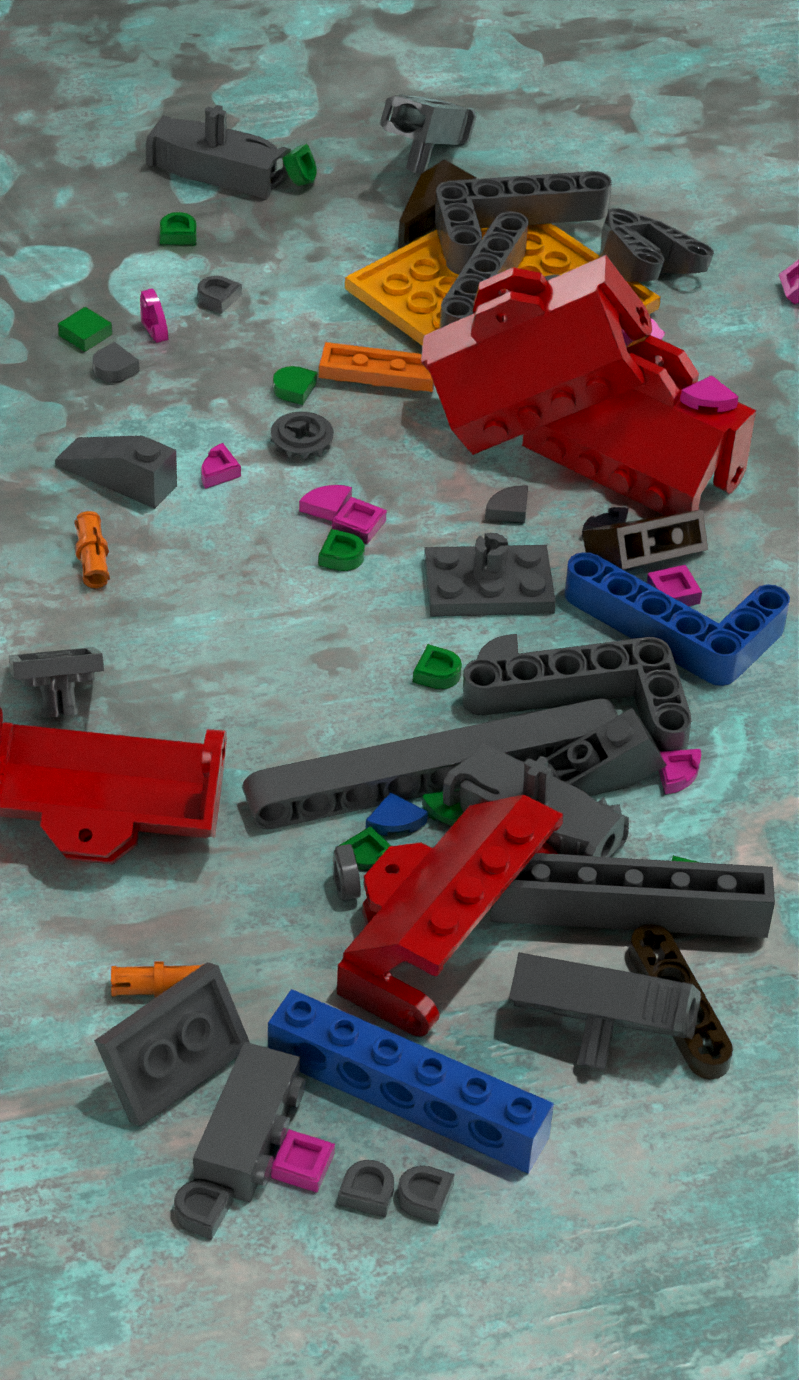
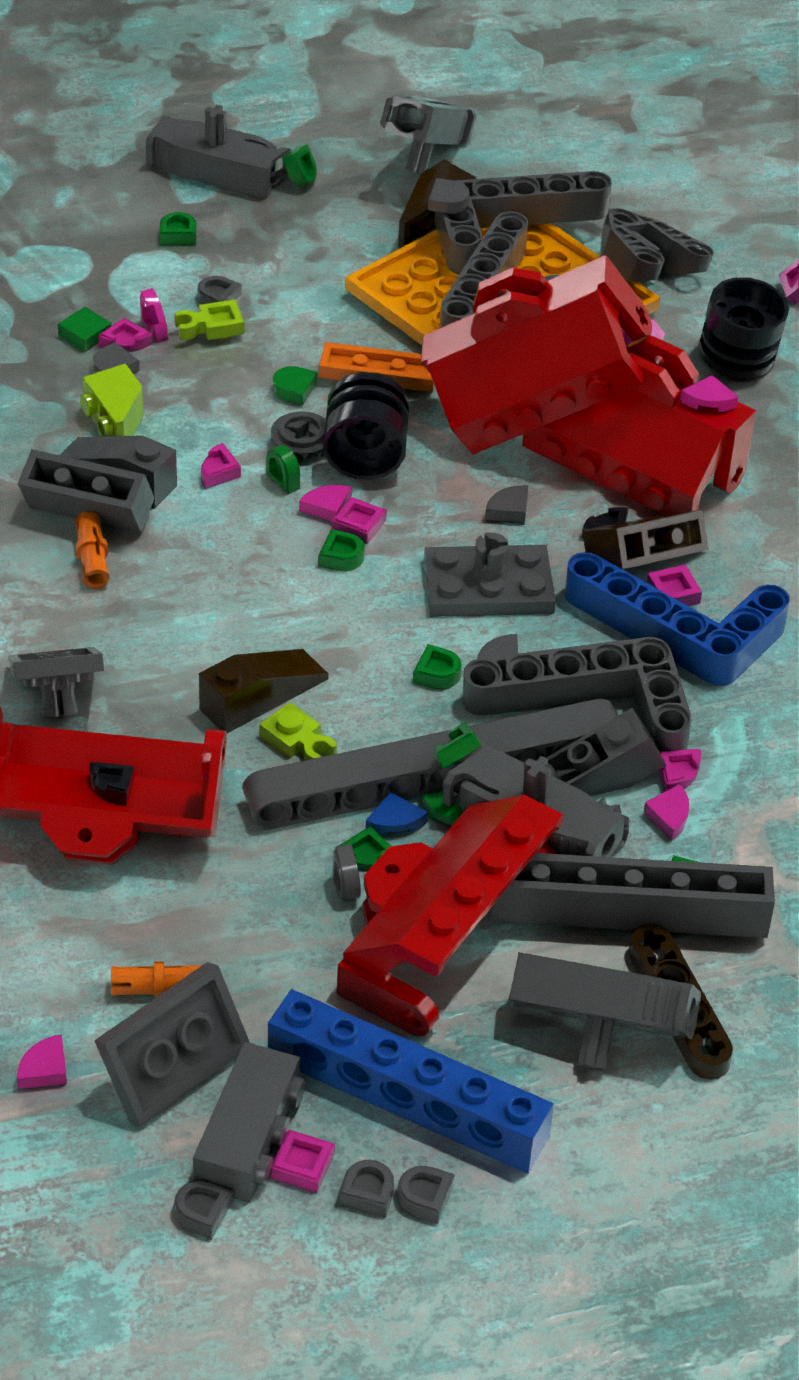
(43, 1064): none -> dark pink tile
(77, 486): none -> dark grey brick
(111, 781): none -> black tile
(113, 401): none -> lime slope
(127, 335): none -> dark pink tile
(213, 319): none -> lime plate
(254, 684): none -> dark brown slope
(283, 468): none -> green tile
(296, 732): none -> lime plate
(366, 425): none -> black wheel
(448, 196): none -> dark grey tile
(462, 743): none -> green tile
(669, 811): none -> dark pink tile
(743, 327): none -> black wheel

